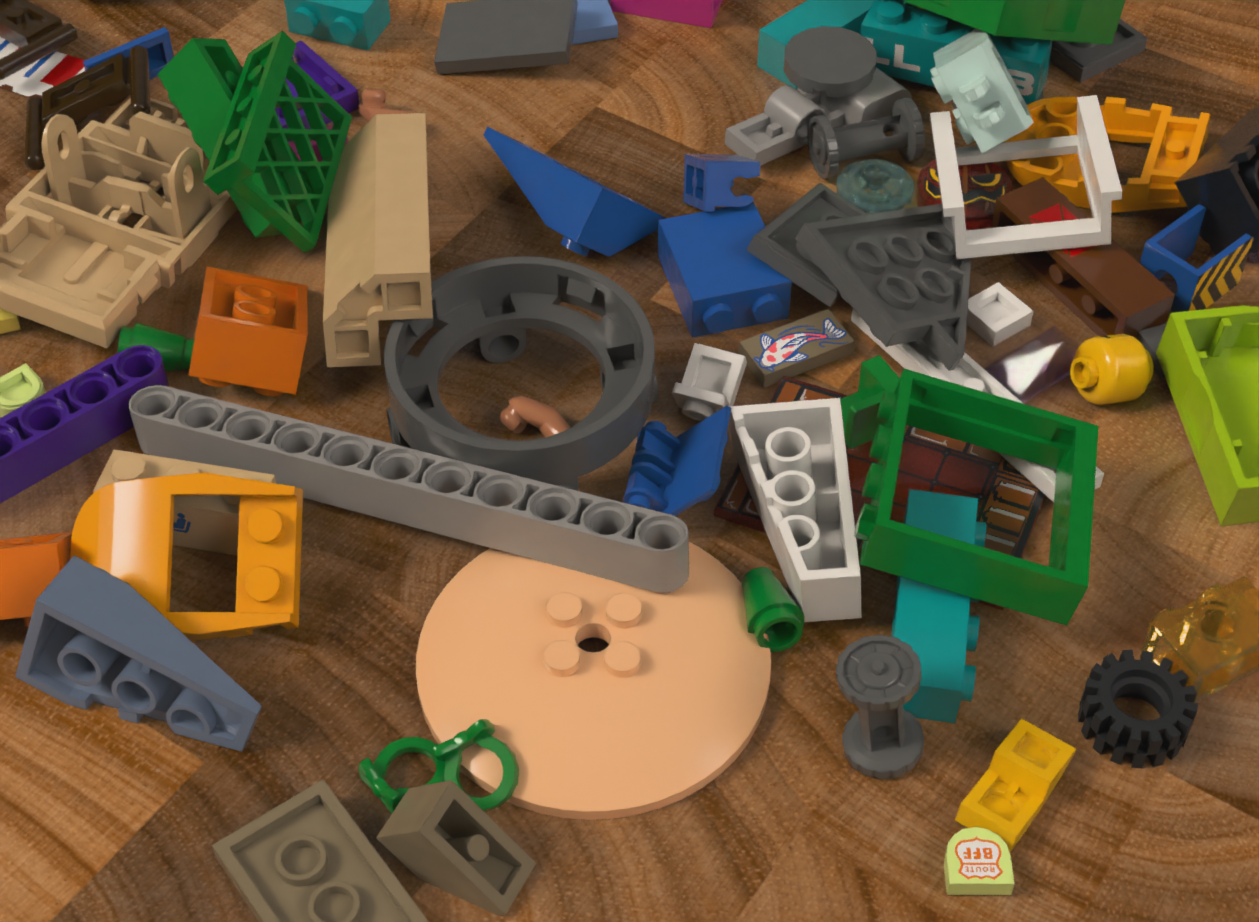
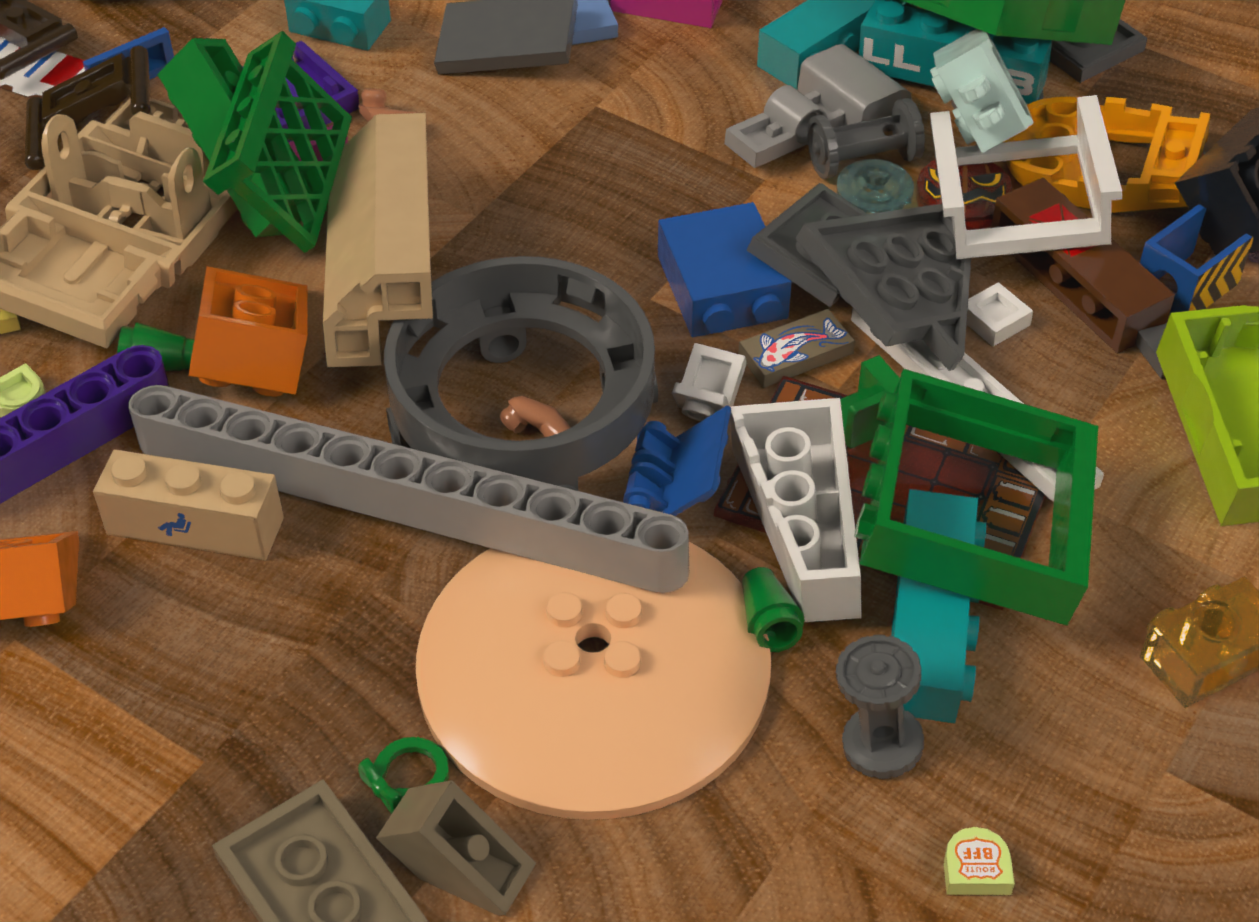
(112, 648): sand blue wedge -> none
(130, 536): light orange slope -> none
(480, 733): green piece -> none
(574, 203): blue wedge -> none
(711, 177): blue hinge -> none
(830, 61): dark grey tile -> none
(1016, 783): yellow slope -> none
(1035, 364): slope -> none
(1111, 369): yellow head -> none
(1130, 735): black tyre -> none

